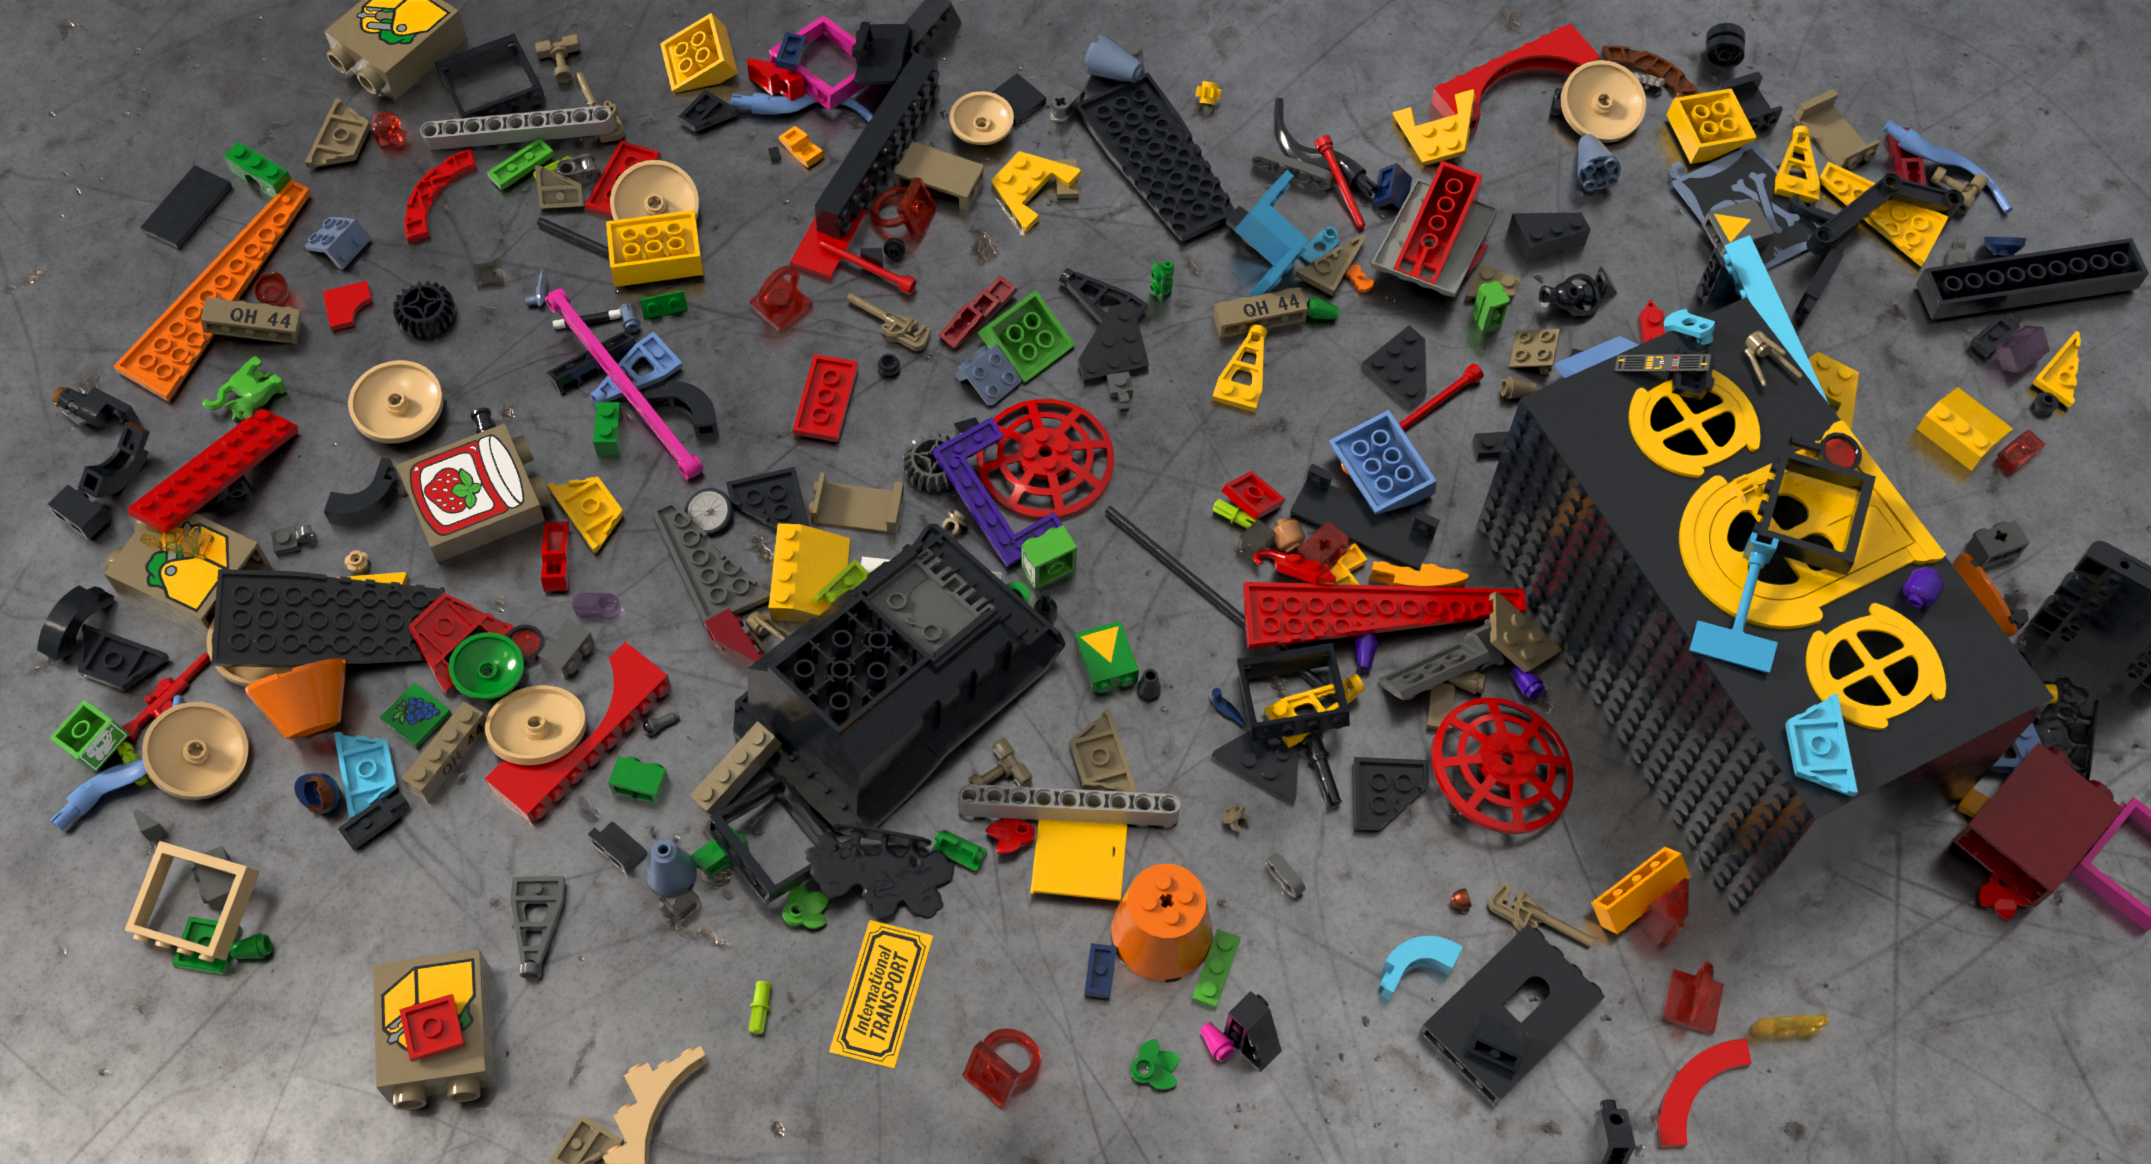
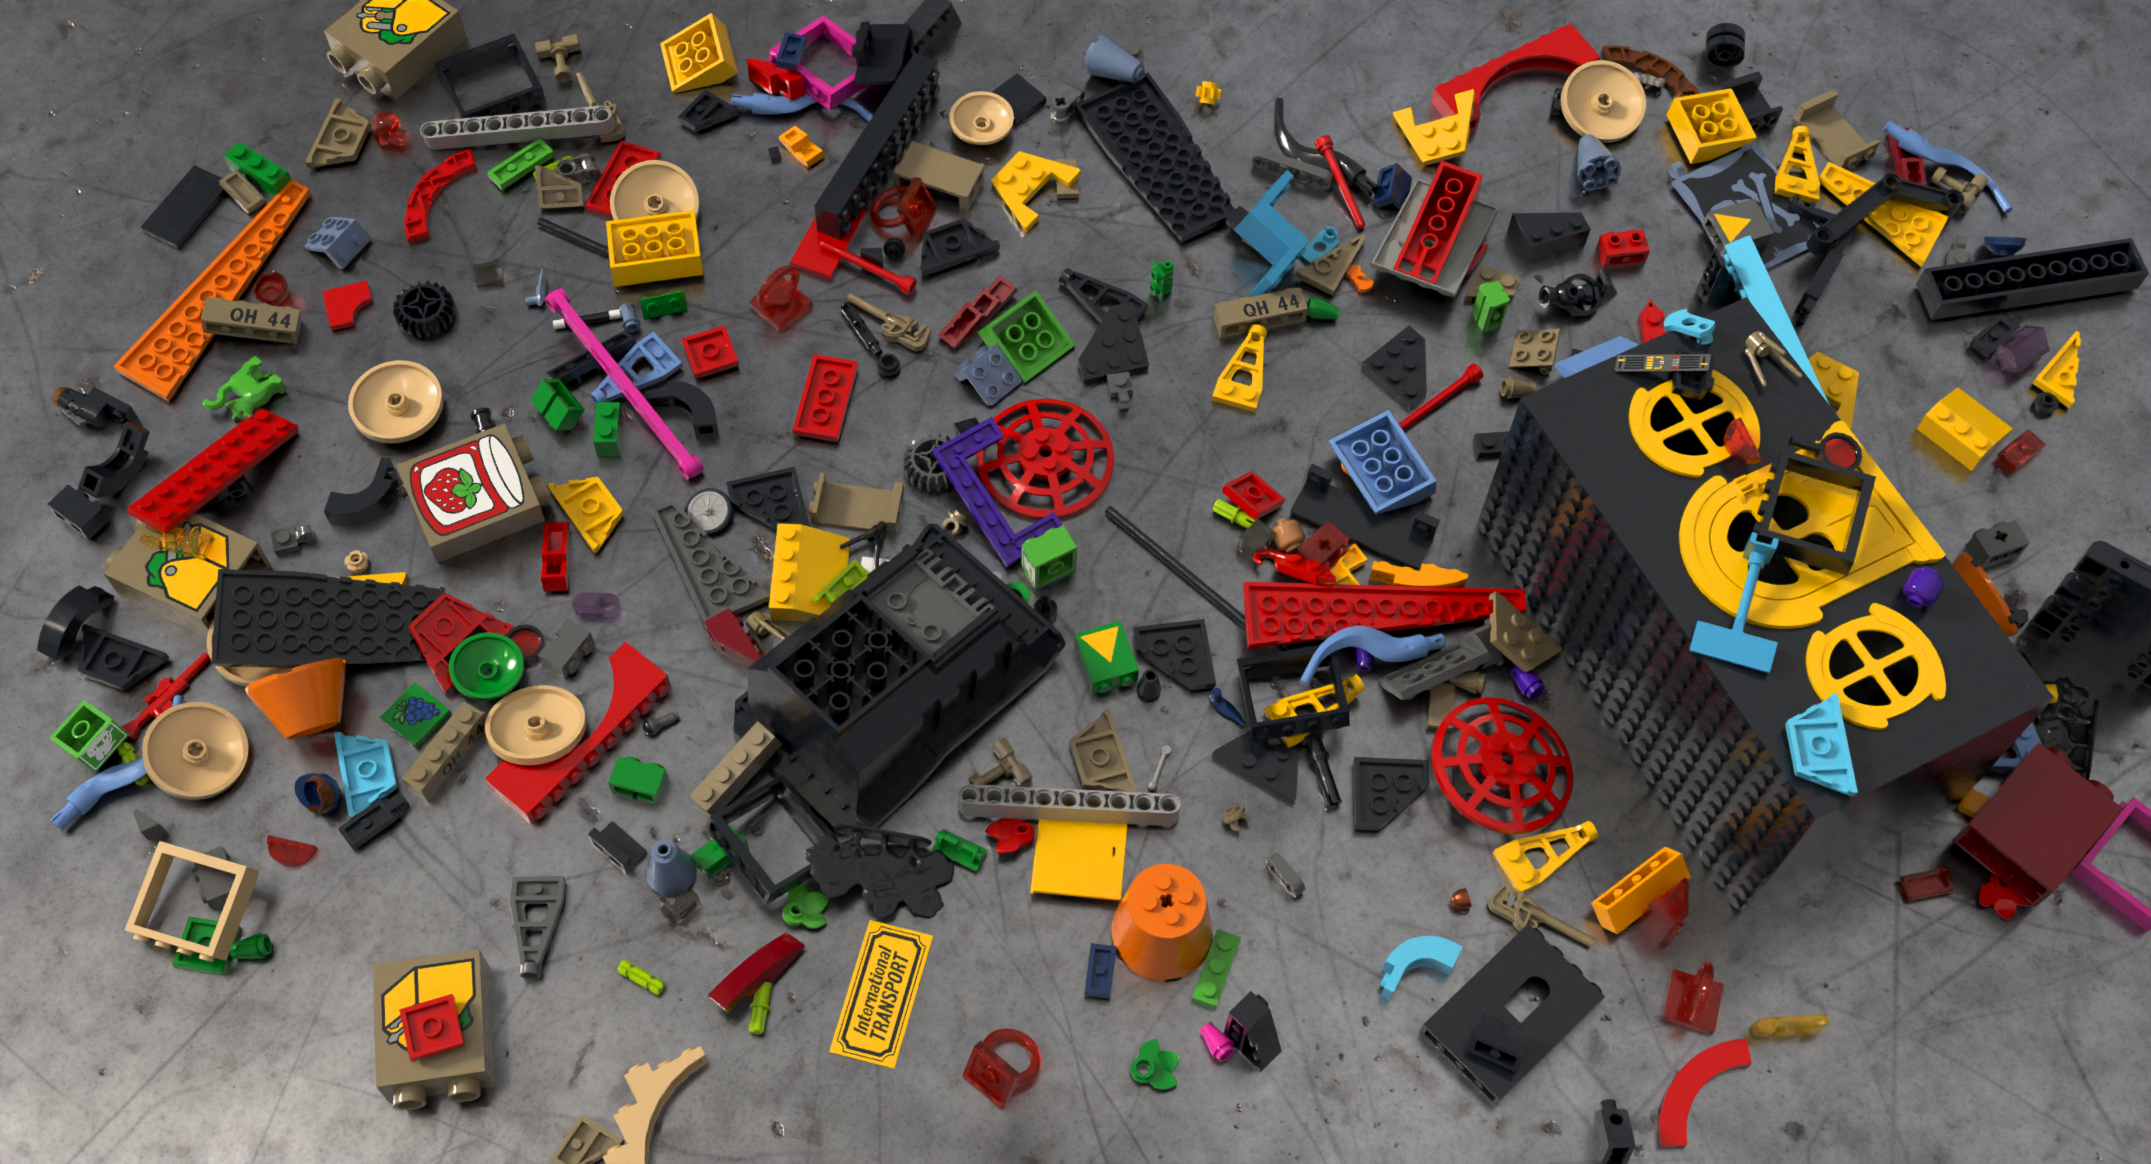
(242, 191): none -> dark tan tile
(289, 852): none -> clear red tile
(557, 404): none -> green piece
(641, 977): none -> lime axle
(710, 352): none -> red plate
(757, 969): none -> dark red slope
(861, 328): none -> black piece
(873, 536): none -> black plant
(953, 245): none -> black wing
(1166, 751): none -> light grey hinge
(1179, 651): none -> black plate
(1377, 644): none -> medium blue animal
(1520, 870): none -> yellow plate
(1623, 248): none -> red brick
(1739, 442): none -> clear red tile
(1927, 883): none -> clear red tile

